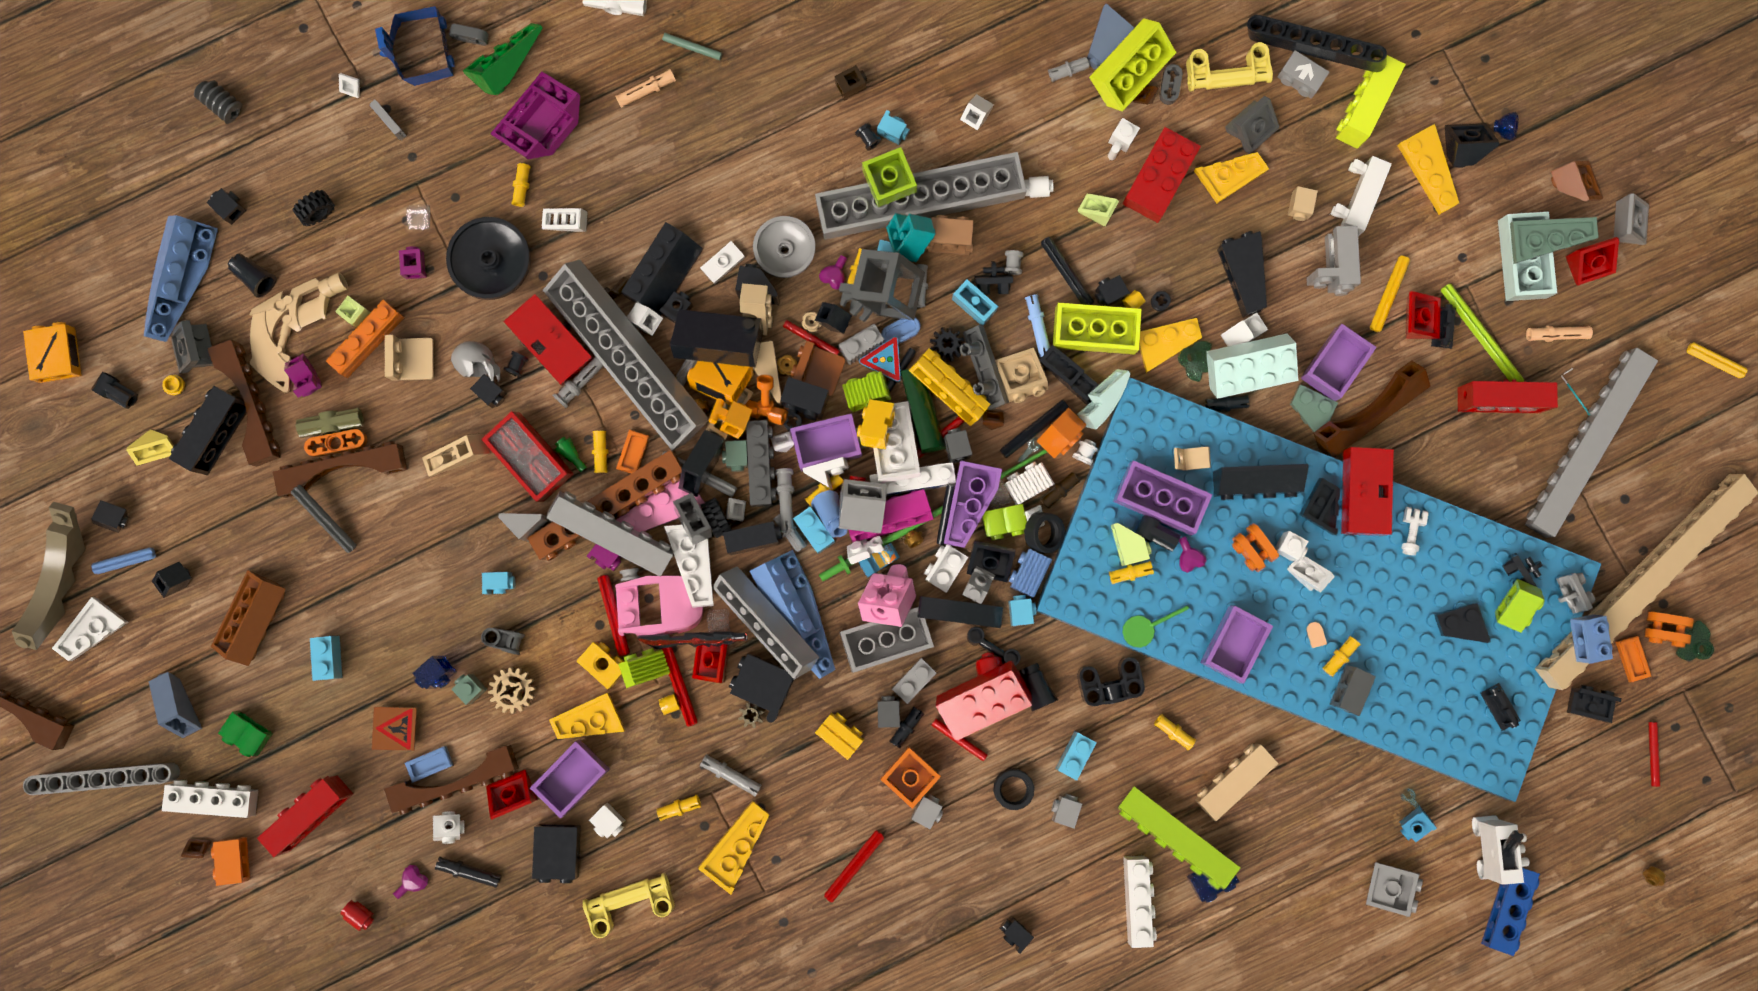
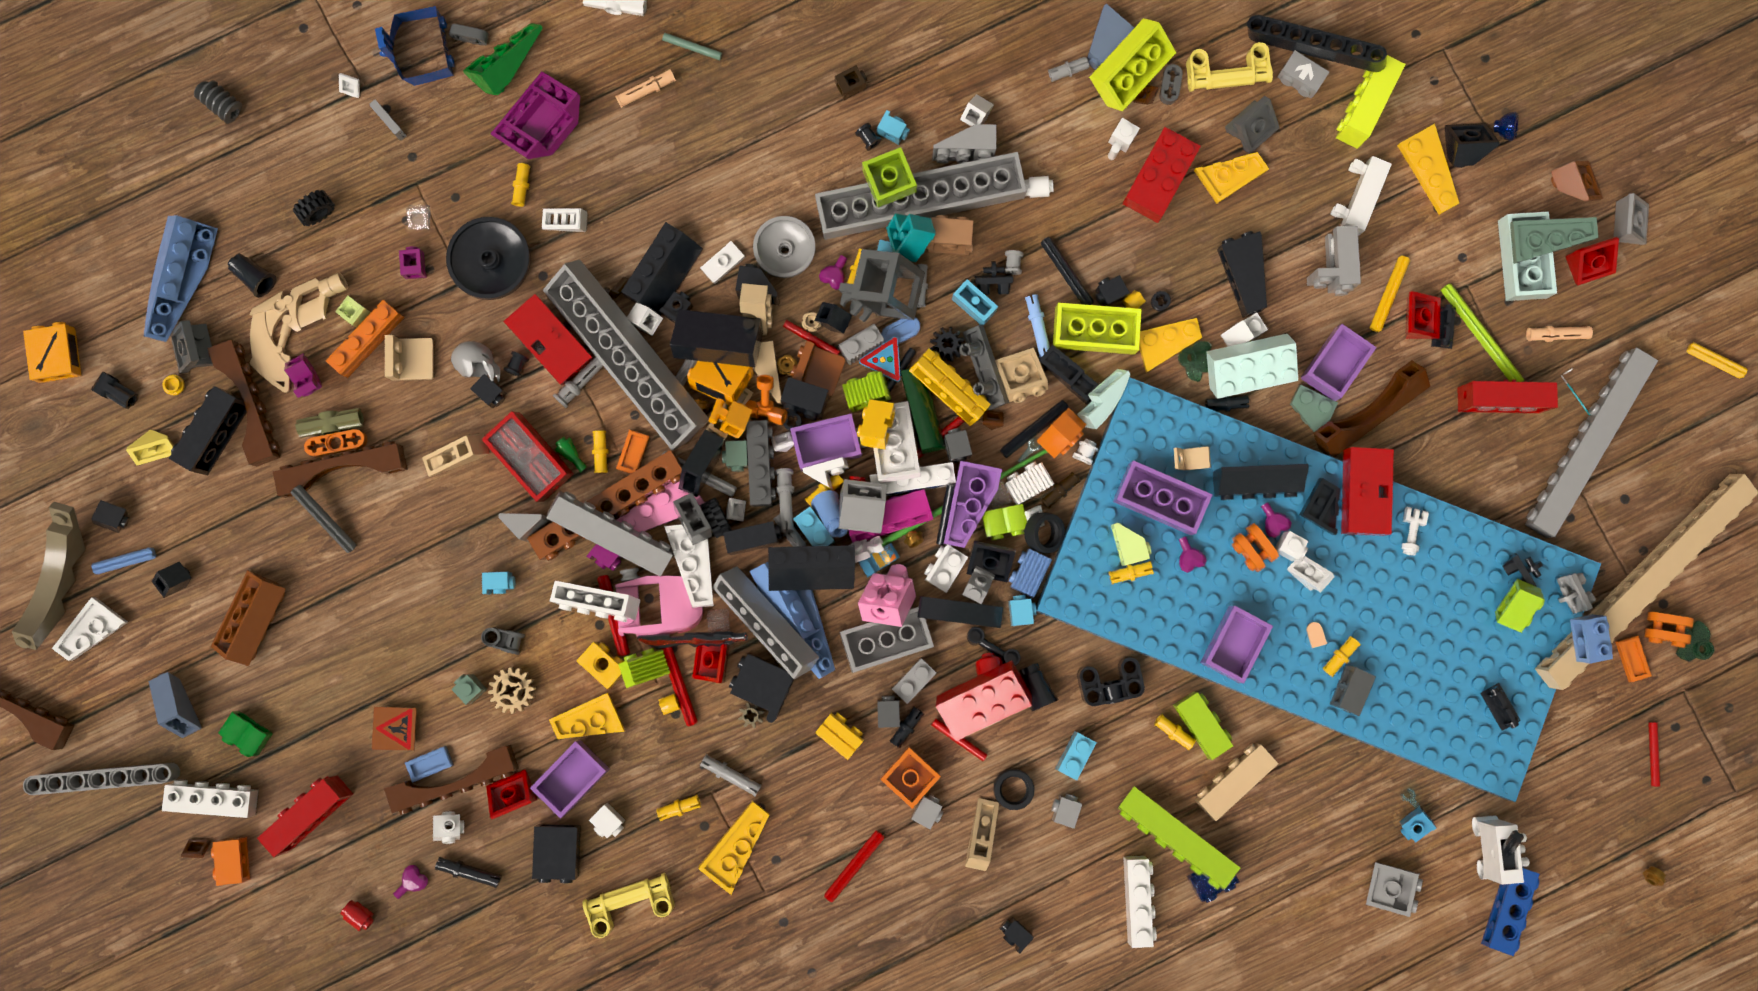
(226, 205): black brick -> none
(325, 658): medium azure brick -> none
(434, 673): clear blue brick -> none
(595, 600): none -> white brick
(811, 568): none -> black slope
(968, 145): none -> light grey slope
(982, 835): none -> tan slope
(1098, 208): yellowish green slope -> none
(1140, 631): bright green piece -> none
(1154, 532): black piece -> none
(1203, 725): none -> lime brick
(1275, 521): none -> magenta rock
(1302, 203): tan brick -> none
(1463, 623): black wing -> none
(1592, 704): black bracket -> none

